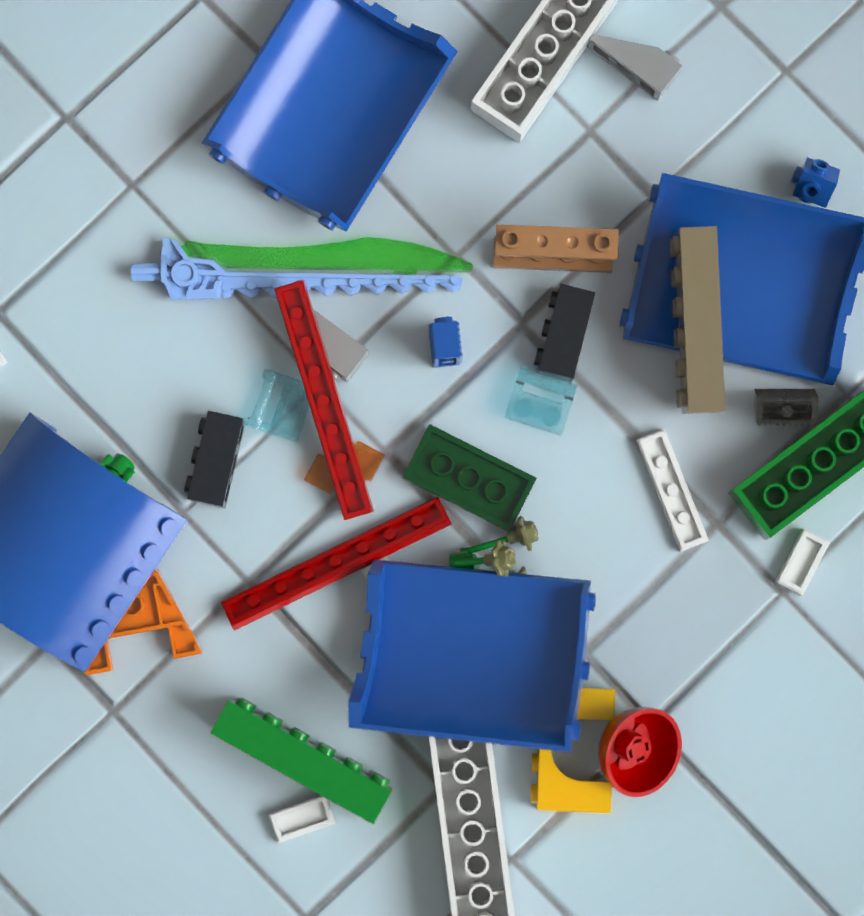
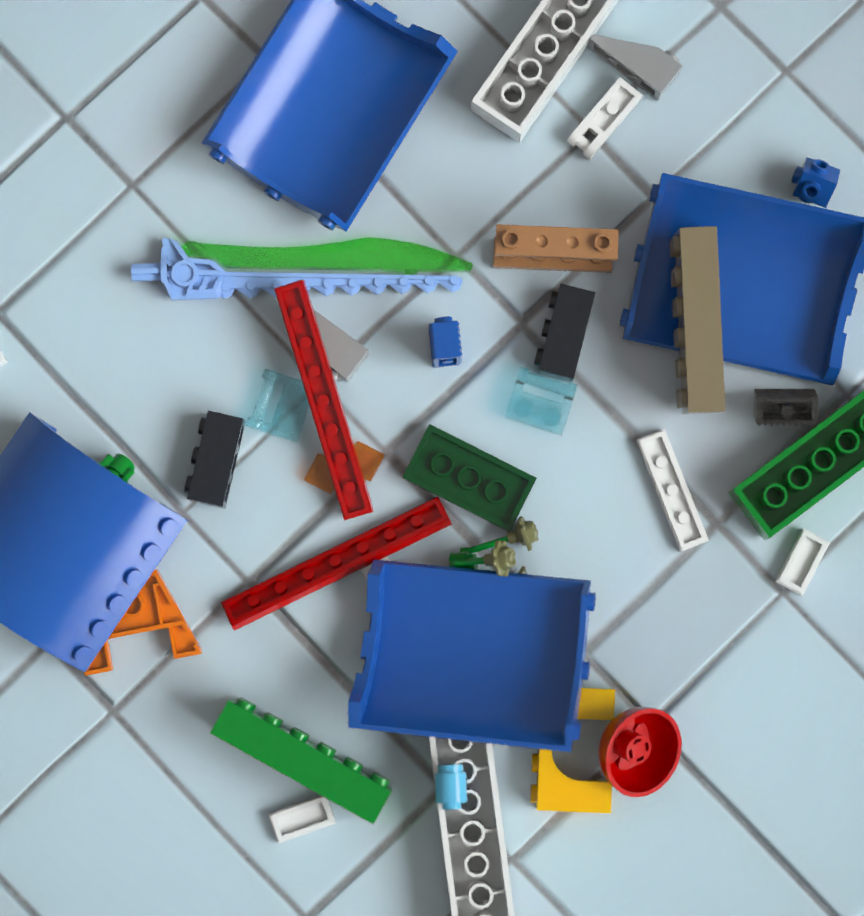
(450, 786): none -> medium azure brick
(605, 117): none -> white plate

